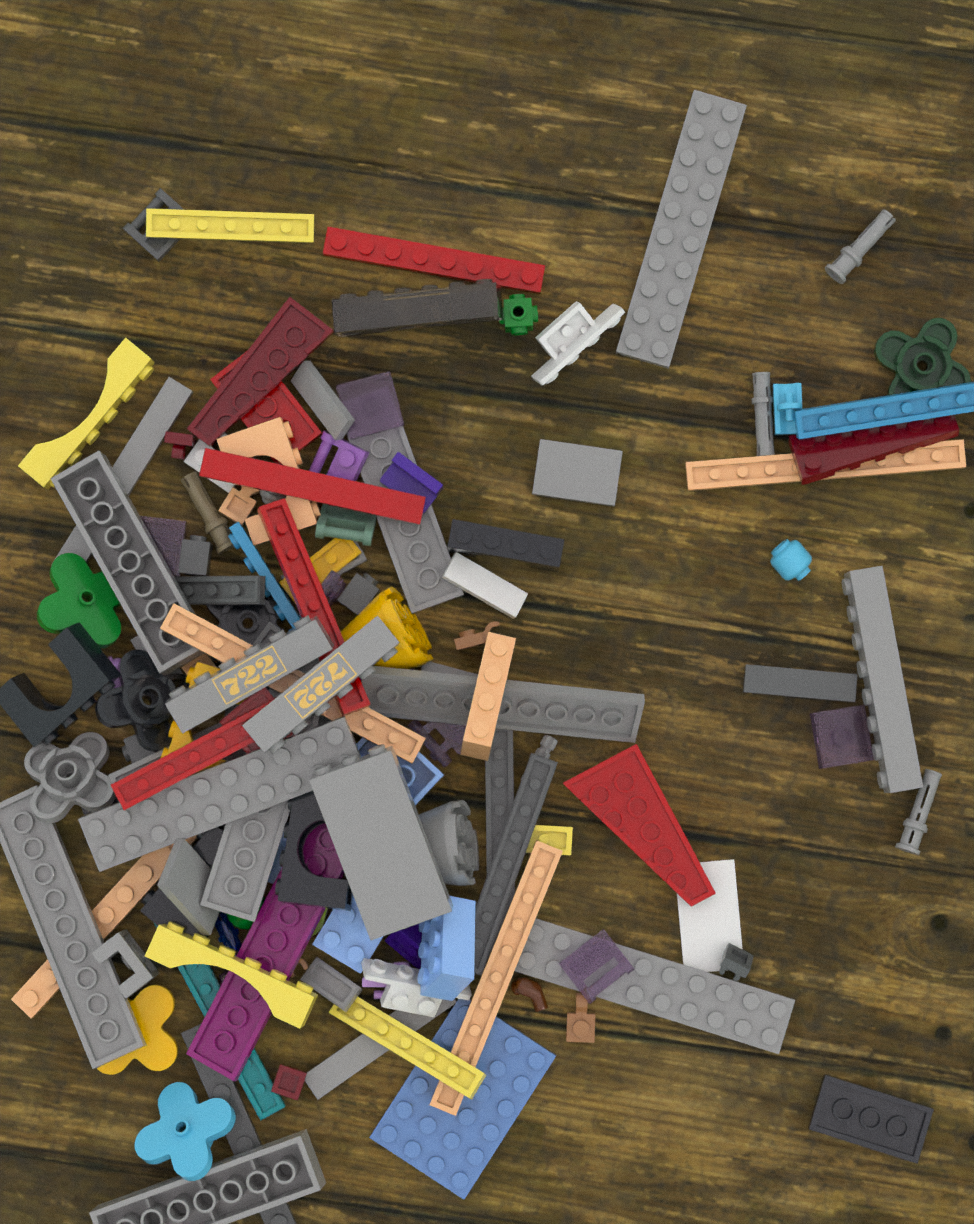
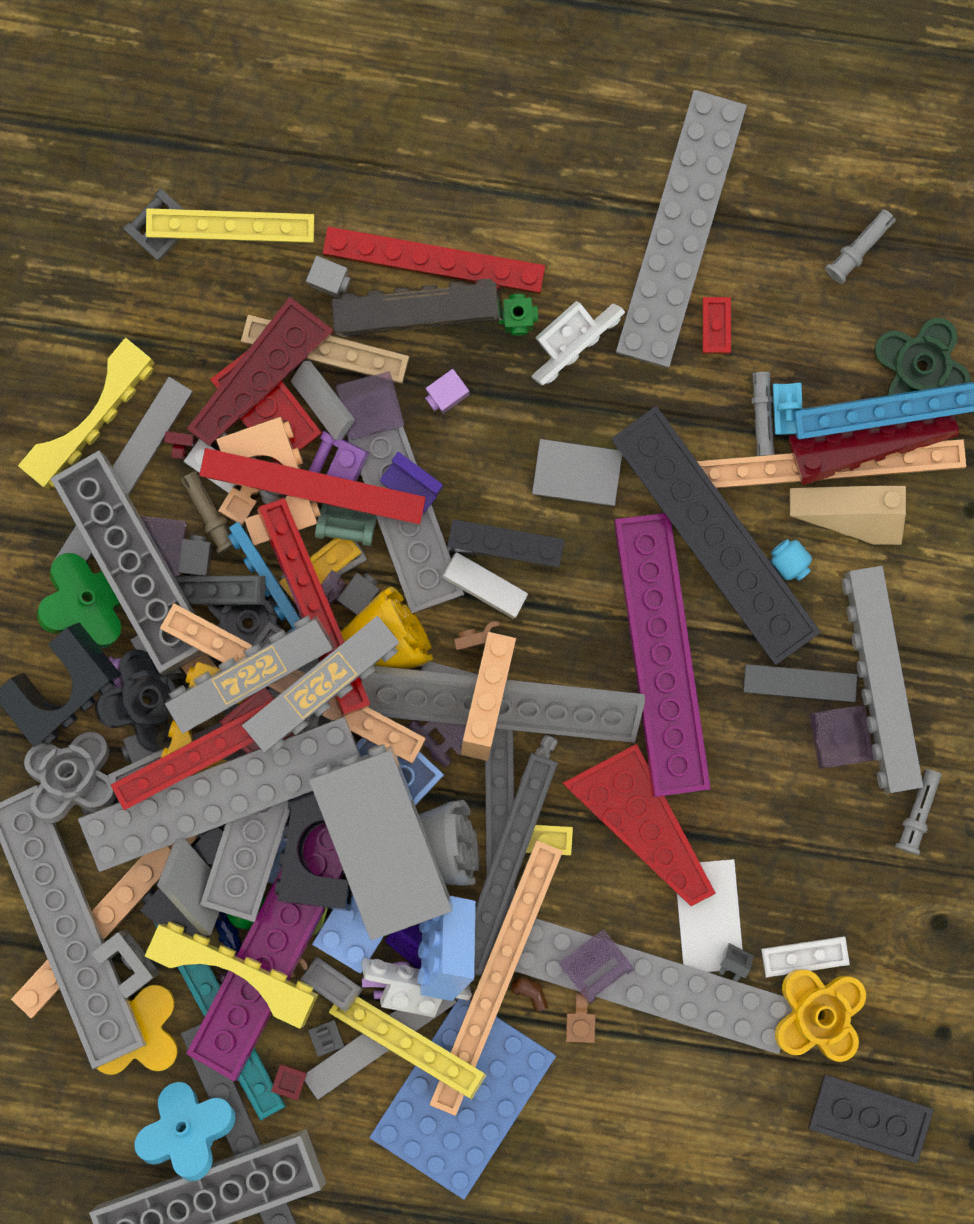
(326, 1037): none -> dark grey tile
(328, 277): none -> light grey brick
(342, 353): none -> tan plate
(446, 392): none -> lavender brick
(661, 655): none -> magenta plate
(715, 535): none -> black plate
(716, 325): none -> red plate
(805, 955): none -> white tile
(831, 1032): none -> yellow plant
(861, 512): none -> tan wedge

